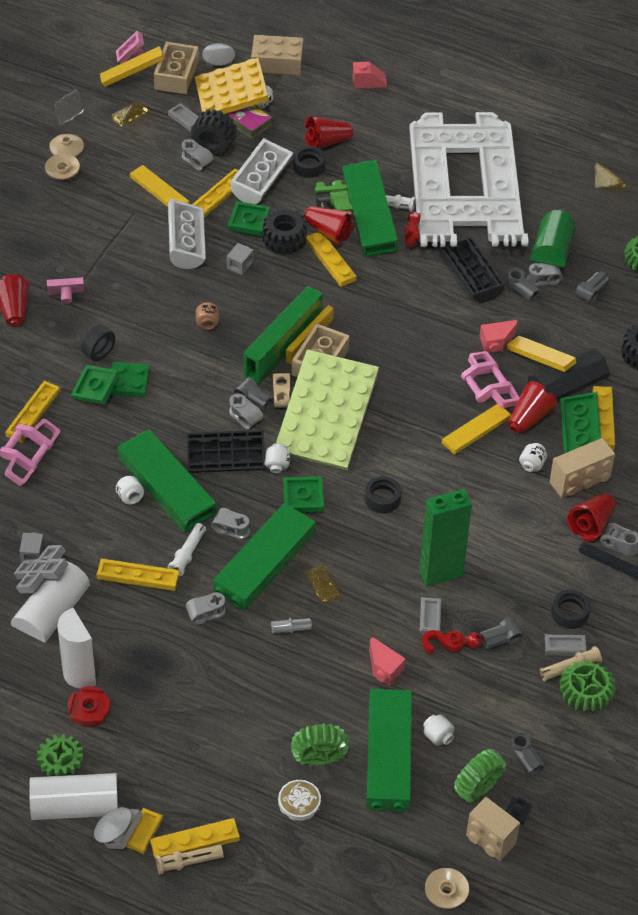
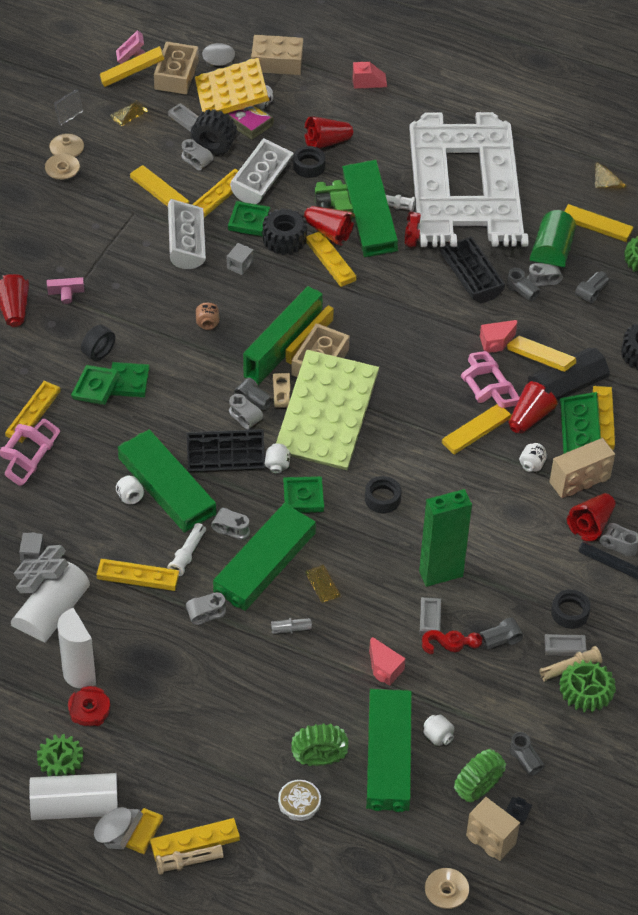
(600, 223): none -> yellow tile

